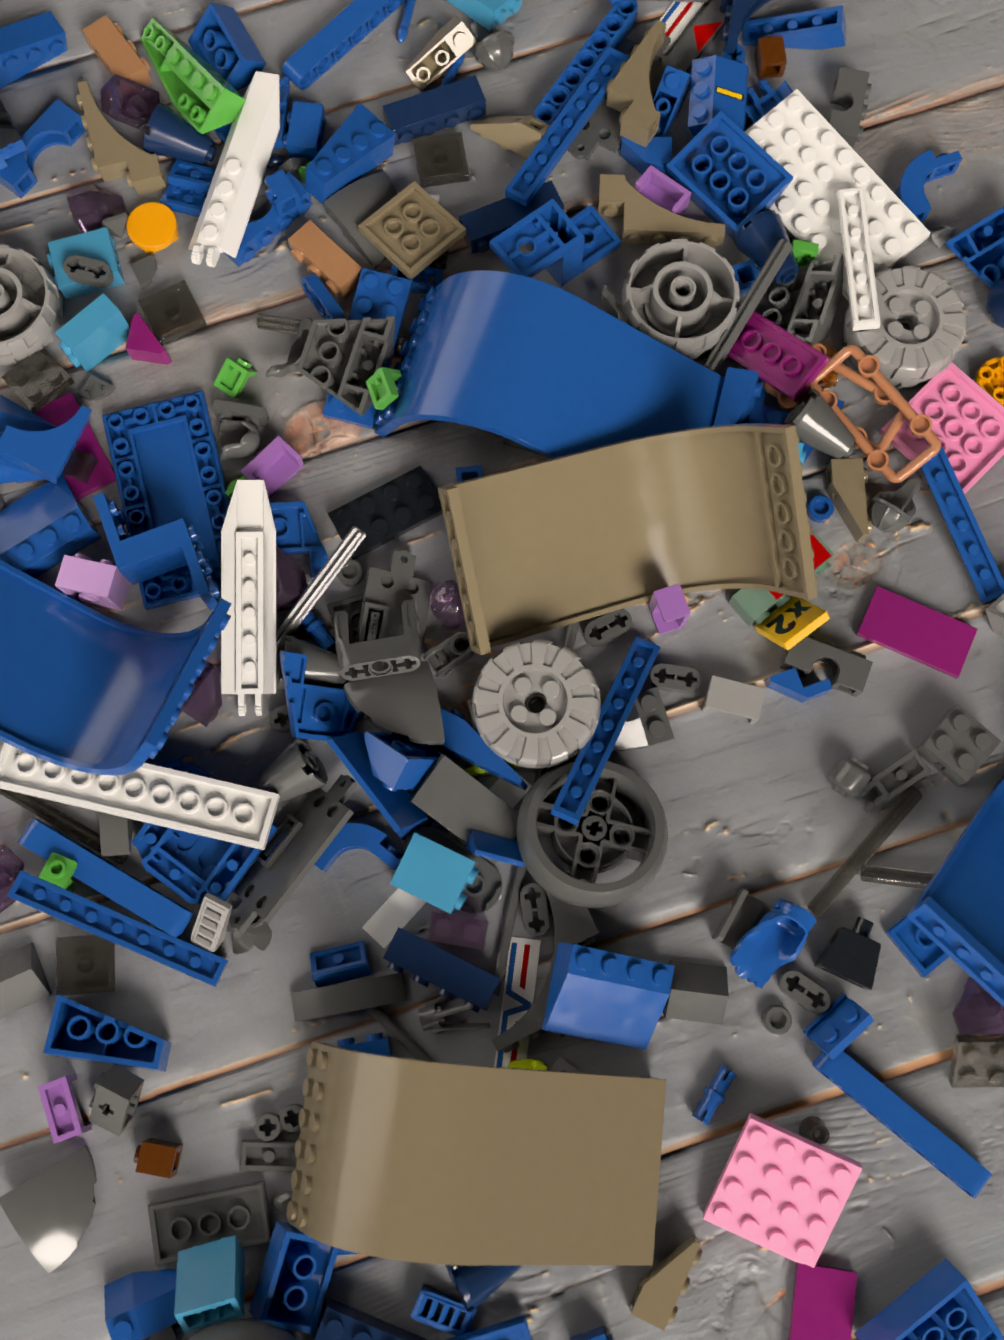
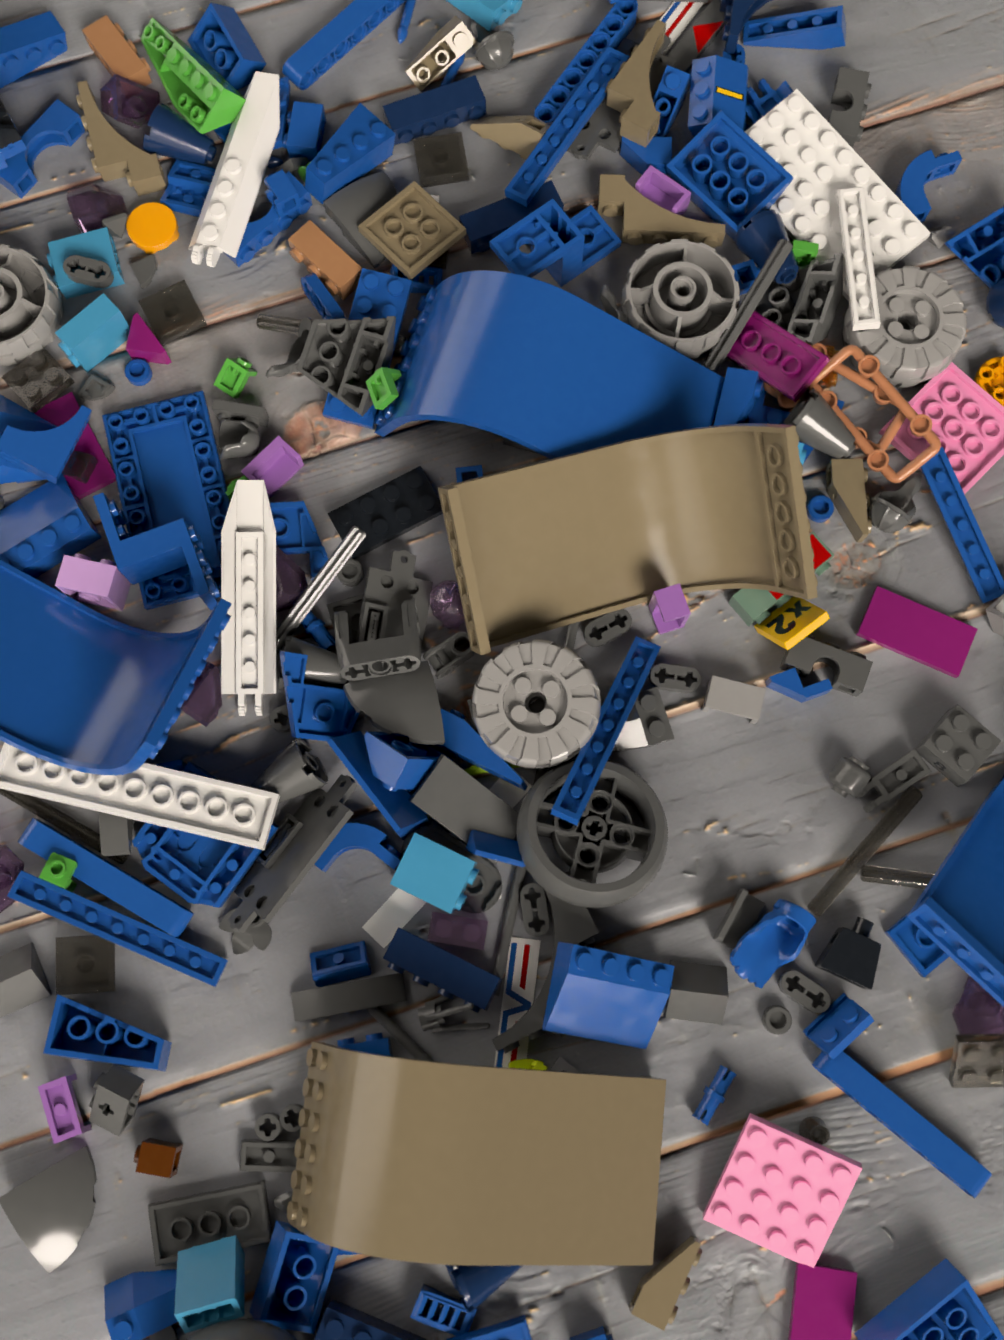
(138, 372): none -> blue tile
(210, 926): light grey slope -> none
(770, 57): reddish brown brick -> none

